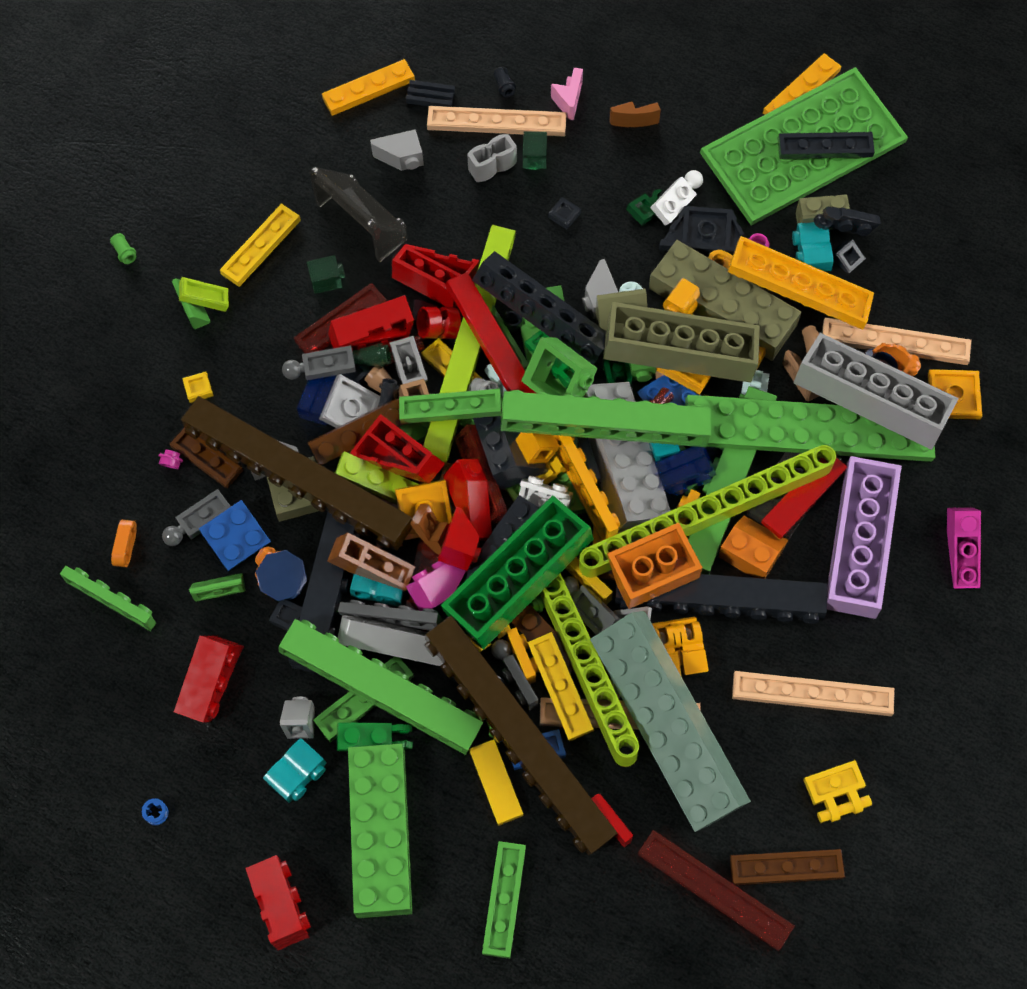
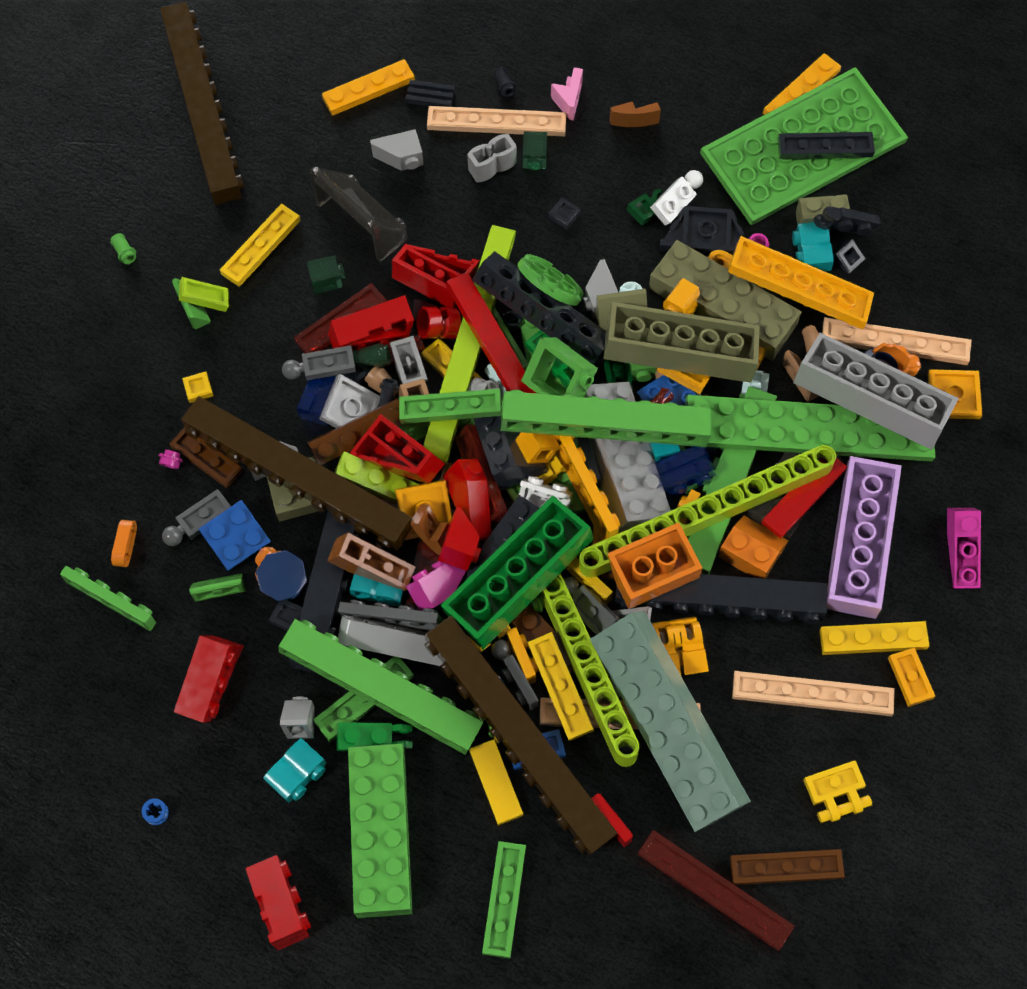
(201, 105): none -> dark brown brick
(550, 280): none -> bright green tile
(874, 638): none -> yellow plate
(911, 677): none -> light orange plate

